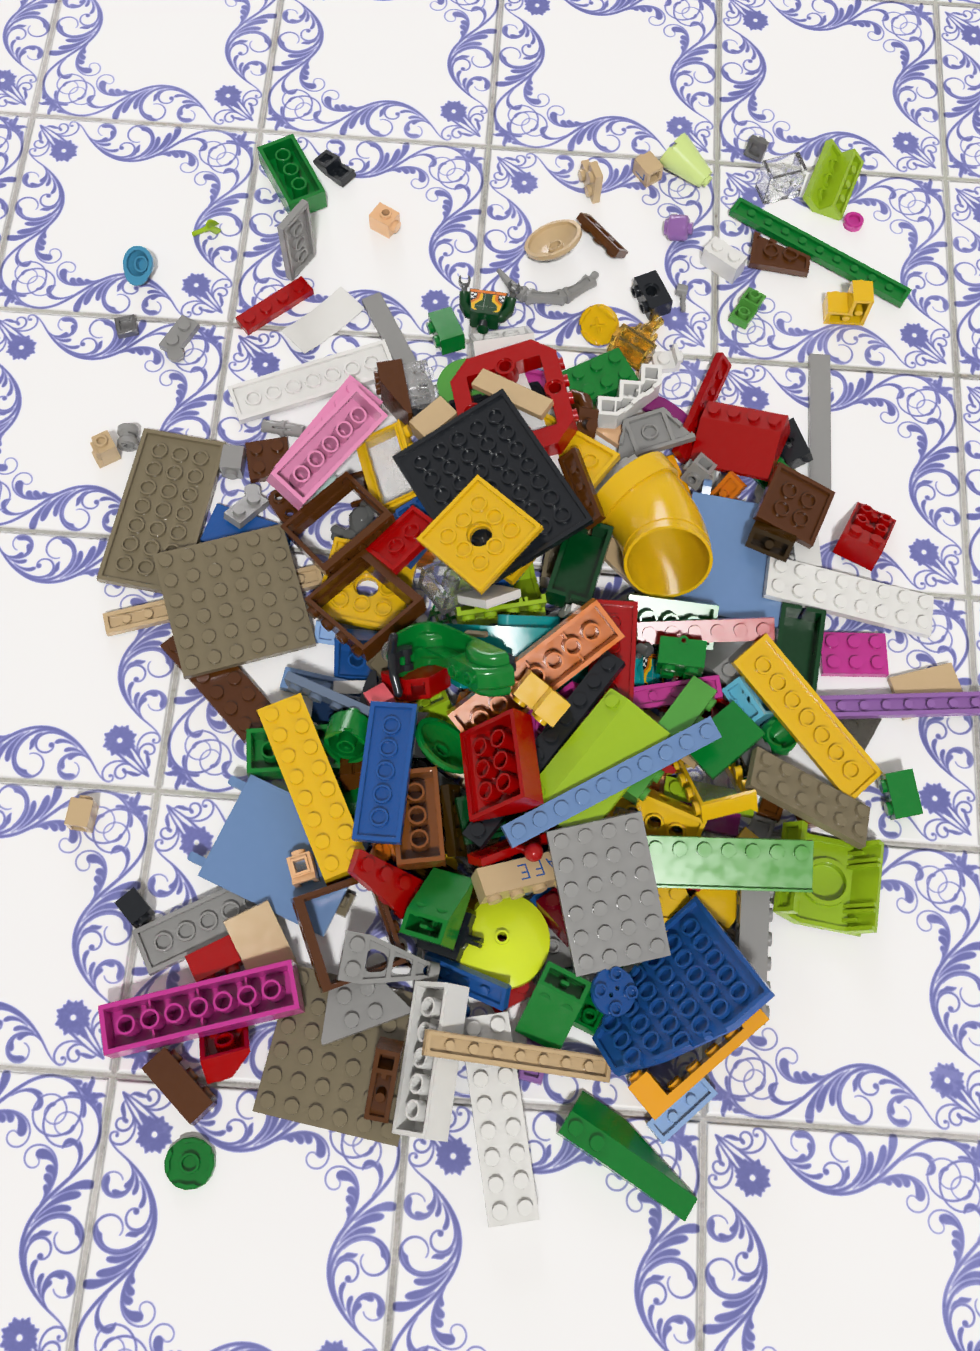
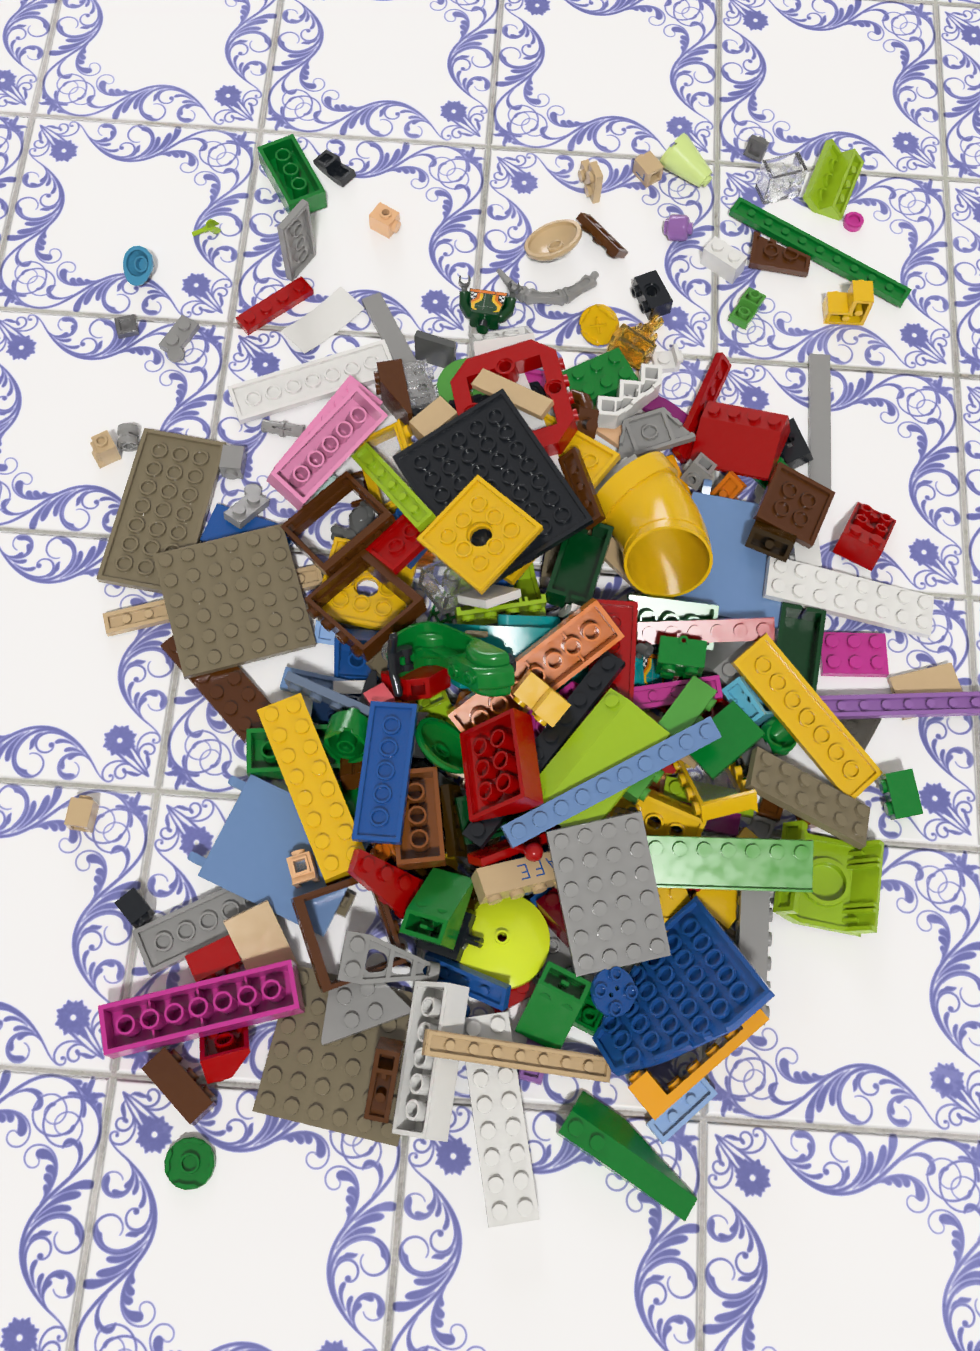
(263, 457): reddish brown plate -> none
(281, 507): reddish brown plate -> none
(394, 487): none -> lime plate
(434, 348): none -> dark grey tile
(446, 331): green brick -> none
(682, 291): light grey hand -> none

